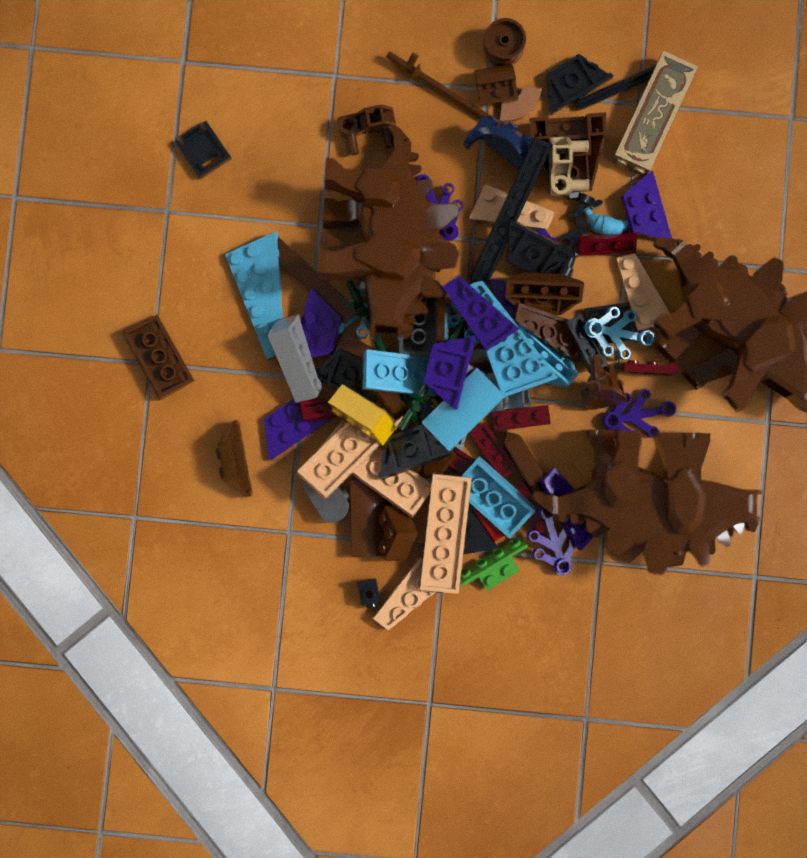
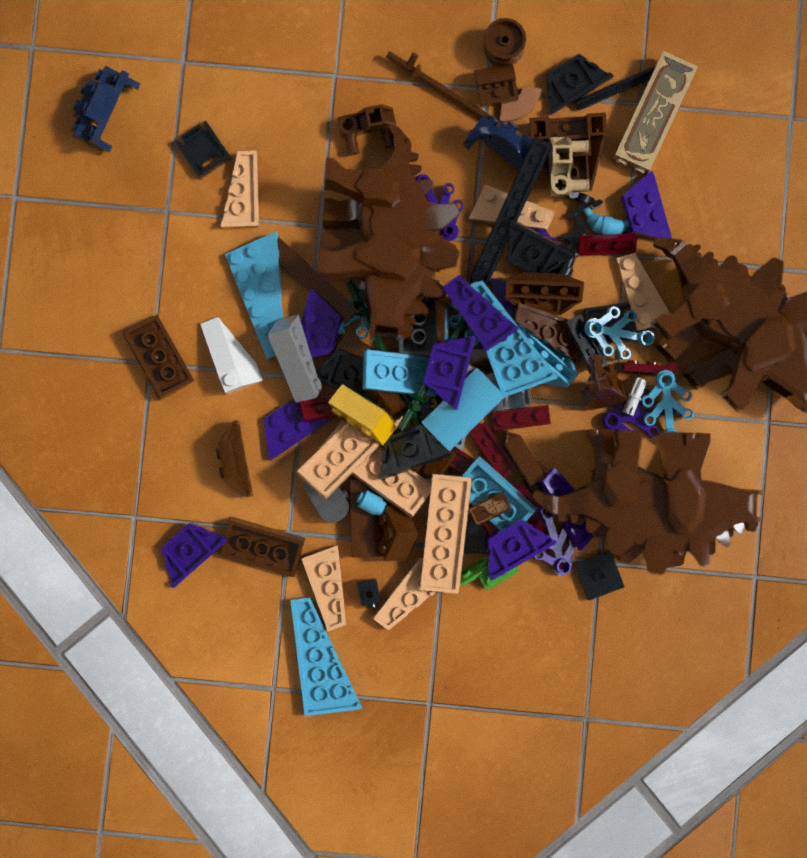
(97, 105): none -> dark blue piece
(189, 550): none -> dark purple wing
(231, 360): none -> white wedge
(243, 197): none -> light nougat wing
(263, 547): none -> reddish brown slope
(321, 673): none -> medium azure wing
(326, 581): none -> light nougat wing
(370, 503): none -> medium azure brick
(489, 508): none -> tile
(514, 546): none -> dark purple wing
(599, 575): none -> black plate
(634, 396): none -> white axle
(667, 401): none -> medium azure plant

